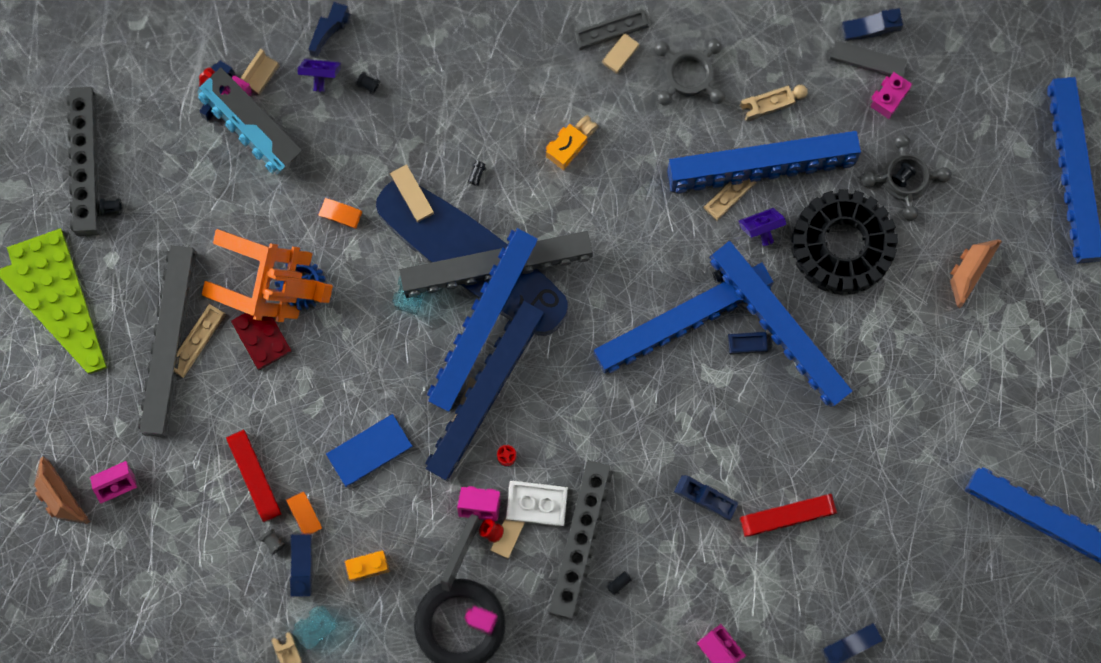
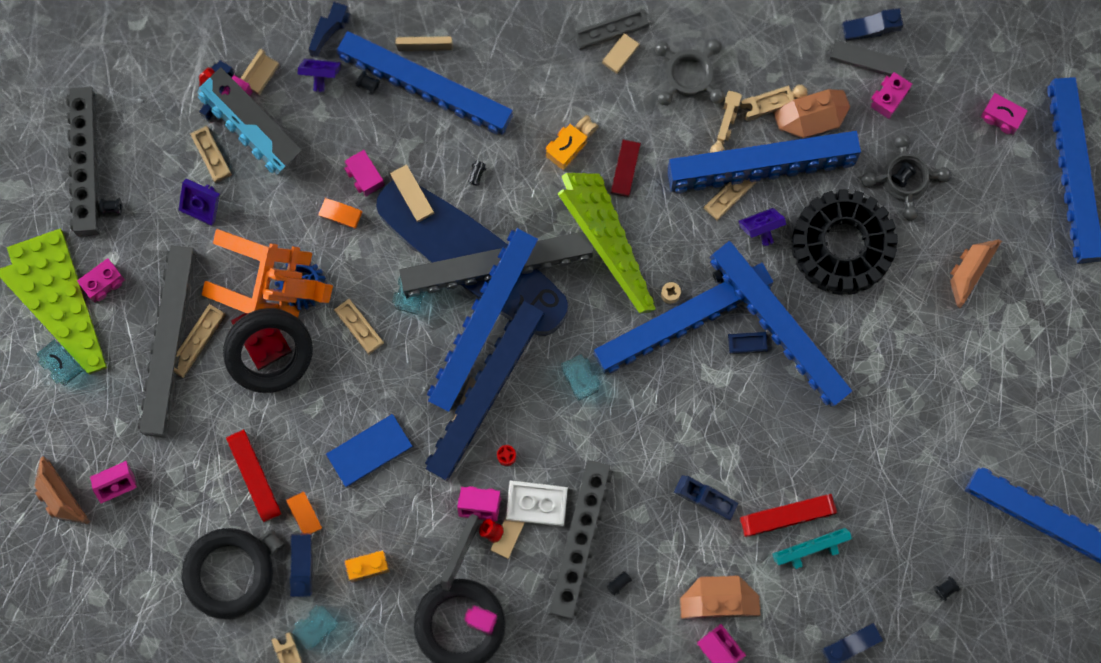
(58, 362): none -> clear light blue brick
(101, 280): none -> dark pink brick
(199, 201): none -> dark purple tile
(211, 154): none -> tan tile
(255, 594): none -> black tyre
(258, 321): none -> black tyre
(359, 326): none -> tan tile
(364, 173): none -> dark pink brick
(423, 43): none -> tan tile
(425, 83): none -> blue brick
(580, 378): none -> clear light blue brick
(595, 214): none -> lime wing
(625, 168): none -> dark red tile
(668, 296): none -> tan wheel
(719, 598): none -> nougat wedge
(731, 105): none -> tan plate
(800, 550): none -> teal hinge
(813, 113): none -> nougat wedge
(947, 588): none -> black bush
(1003, 114): none -> dark pink brick

